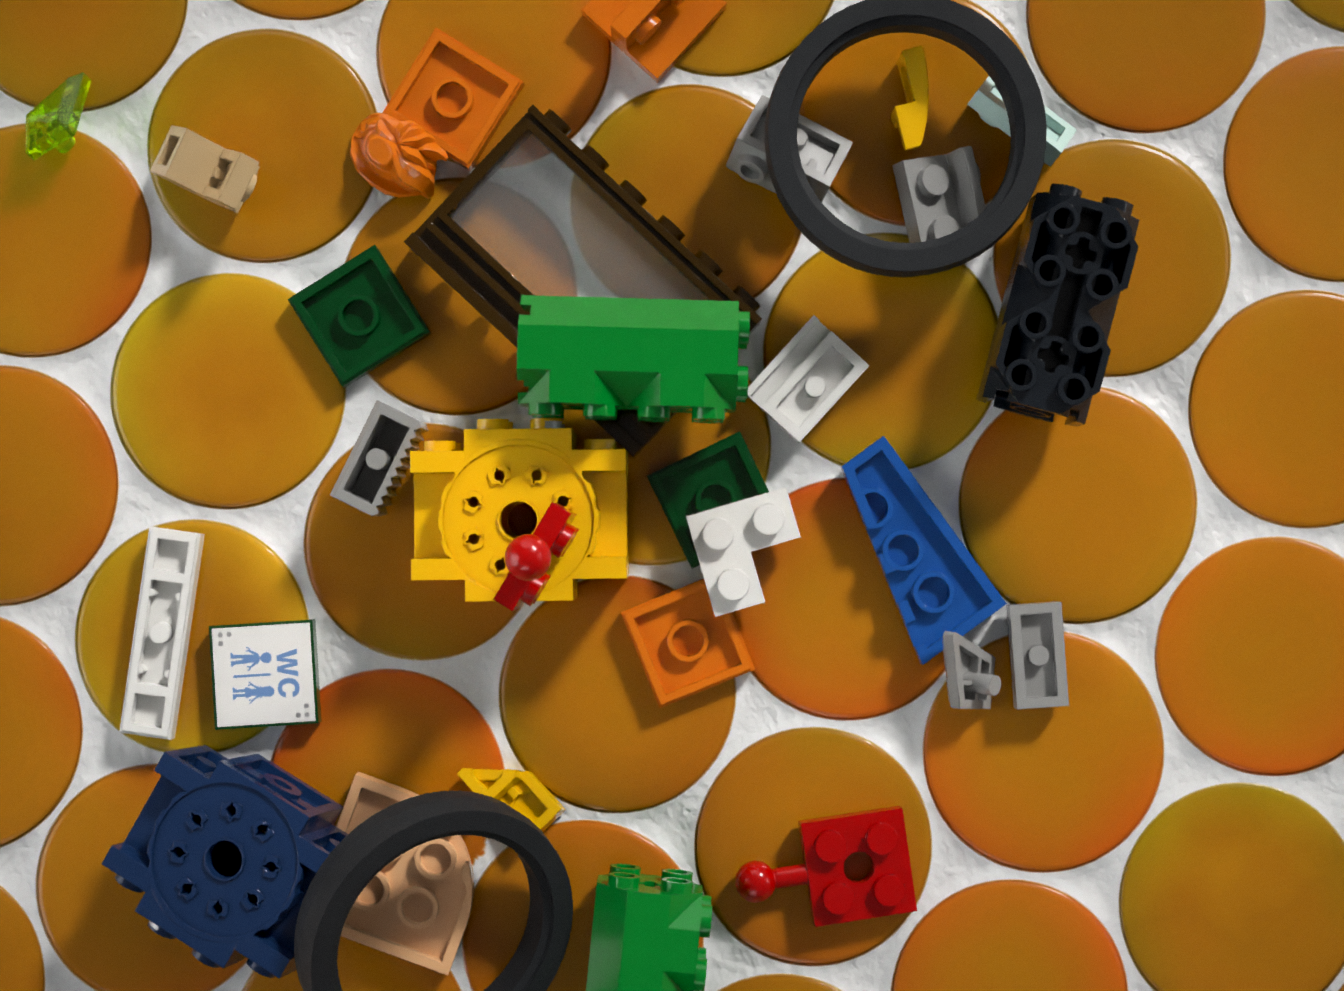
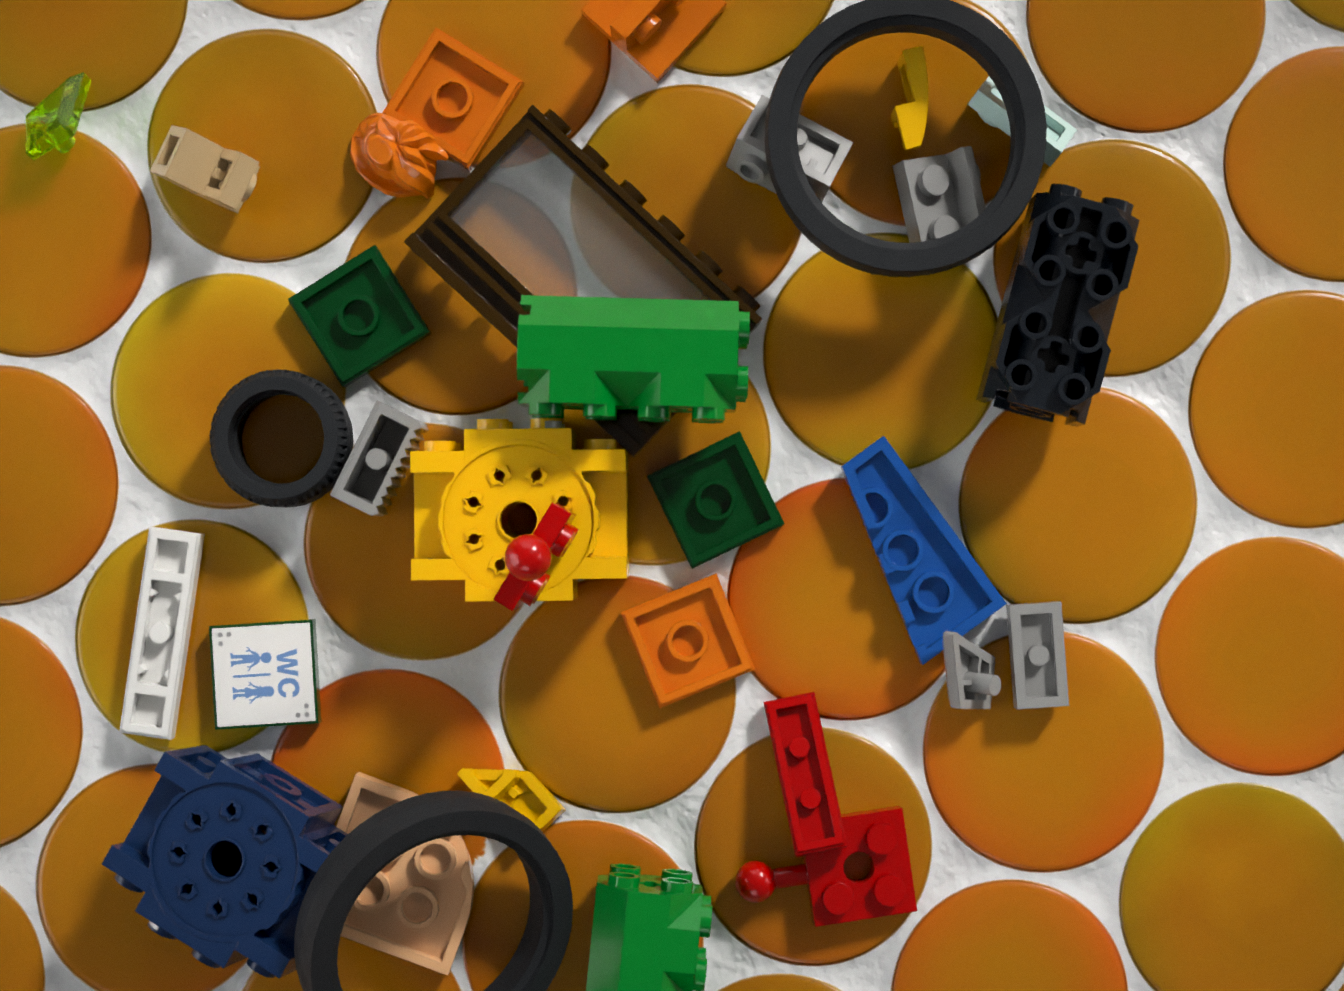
(229, 425): none -> black tyre
(725, 544): white plate -> none
(805, 774): none -> red tile
(806, 379): white plate -> none

